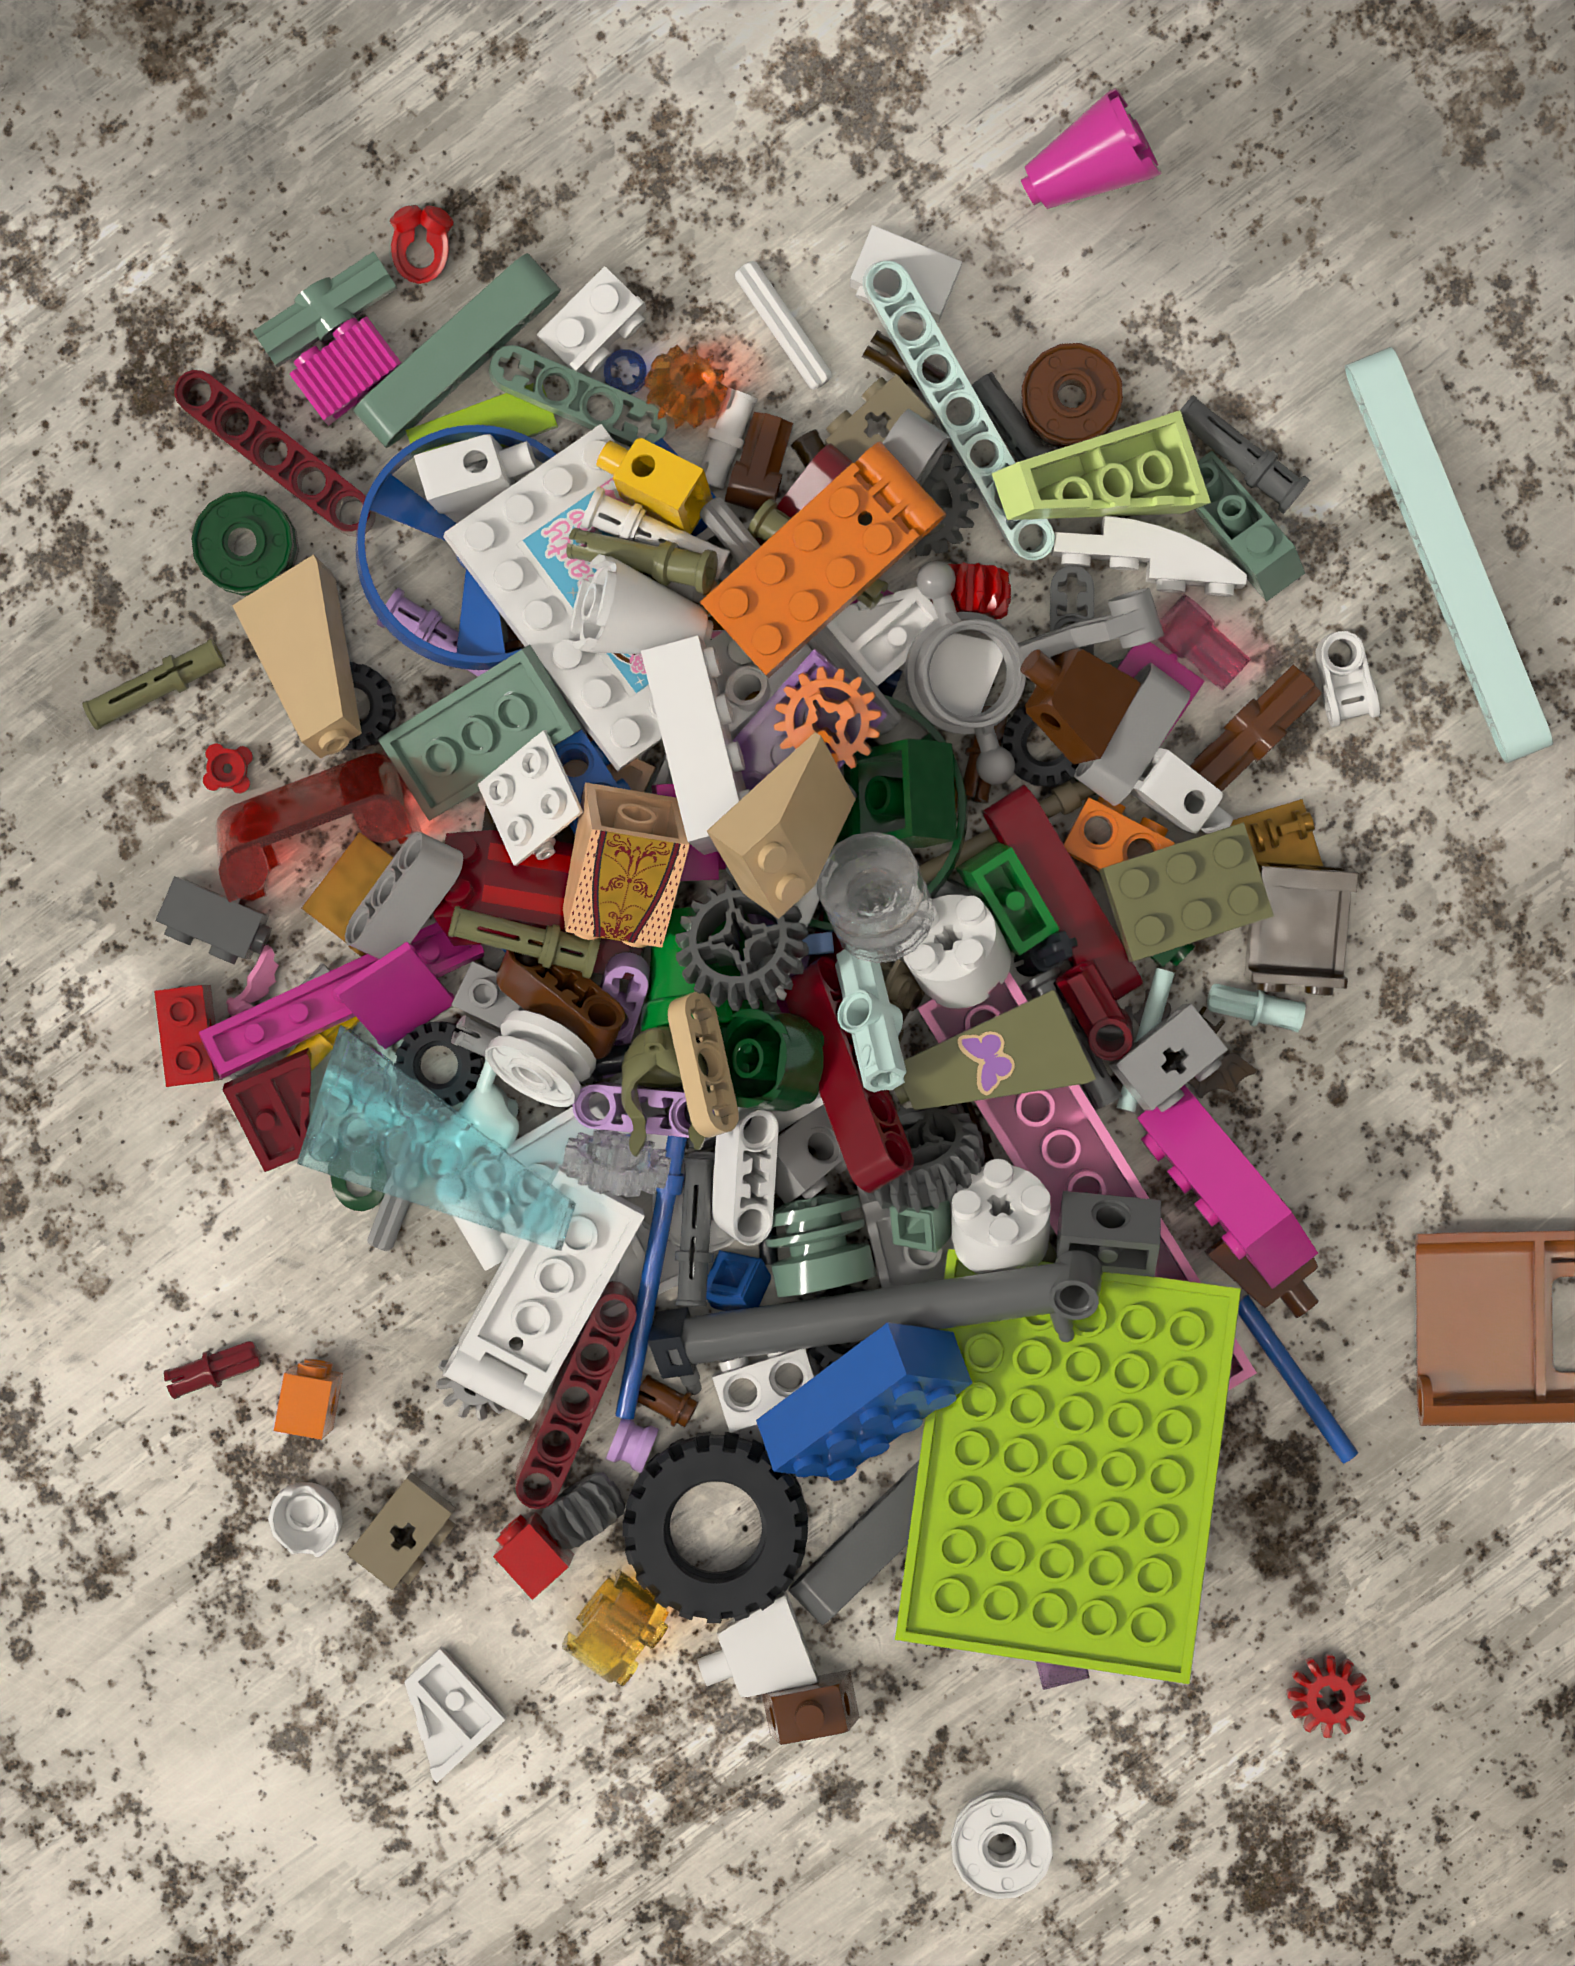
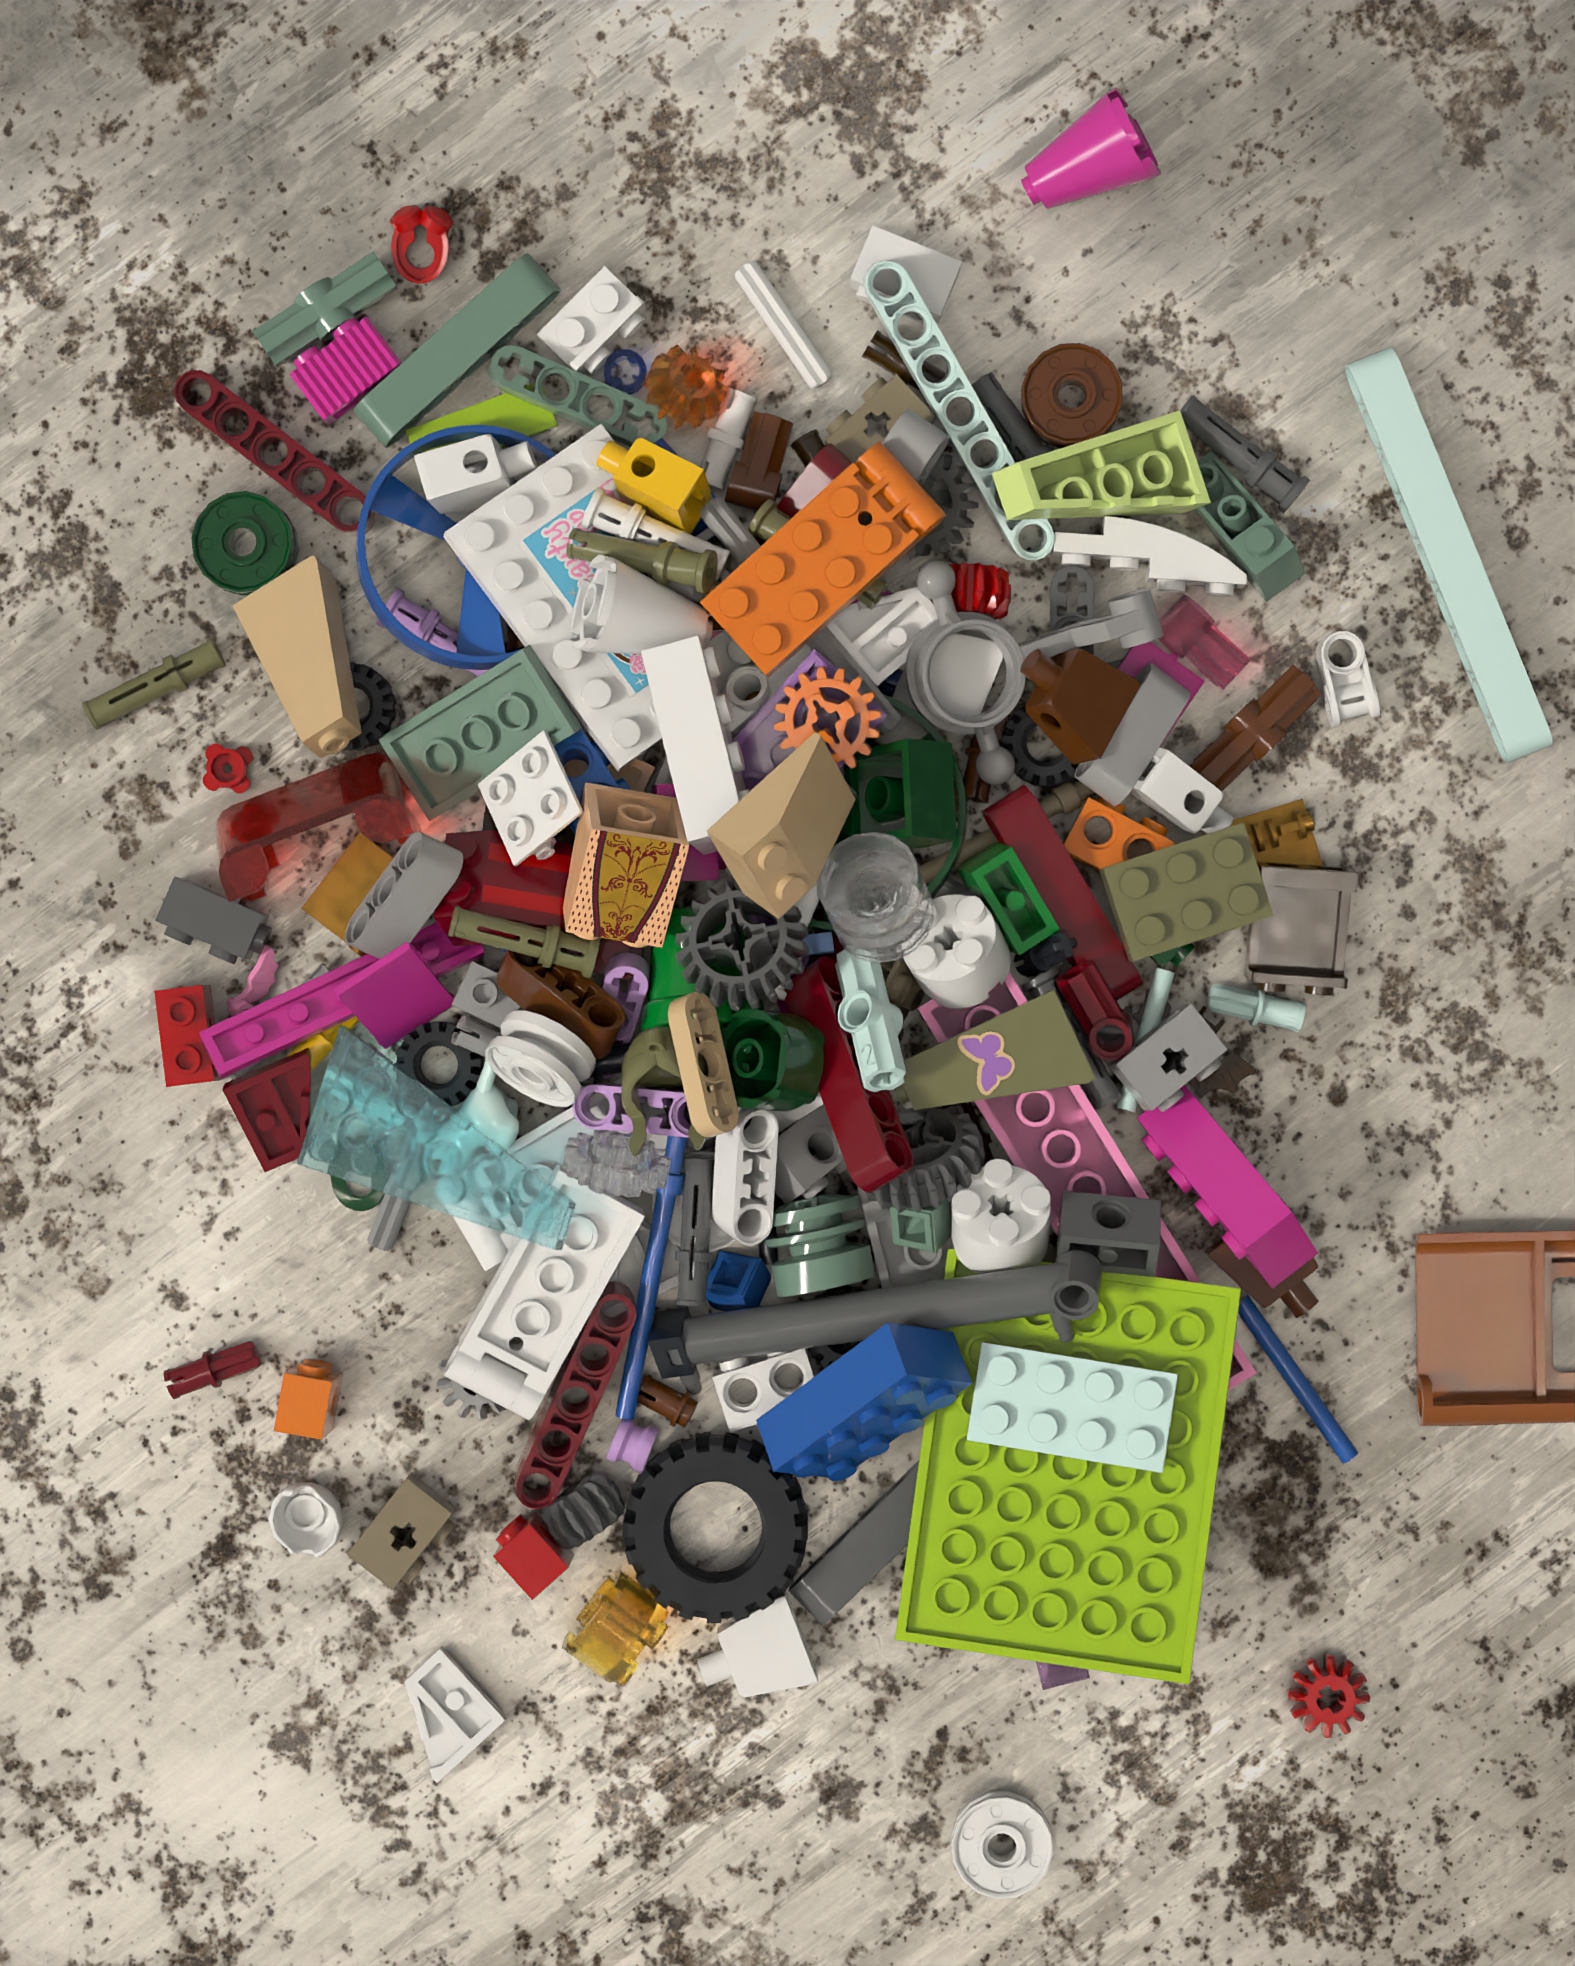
(813, 1709): reddish brown torso -> none
(1072, 1407): none -> light aqua plate

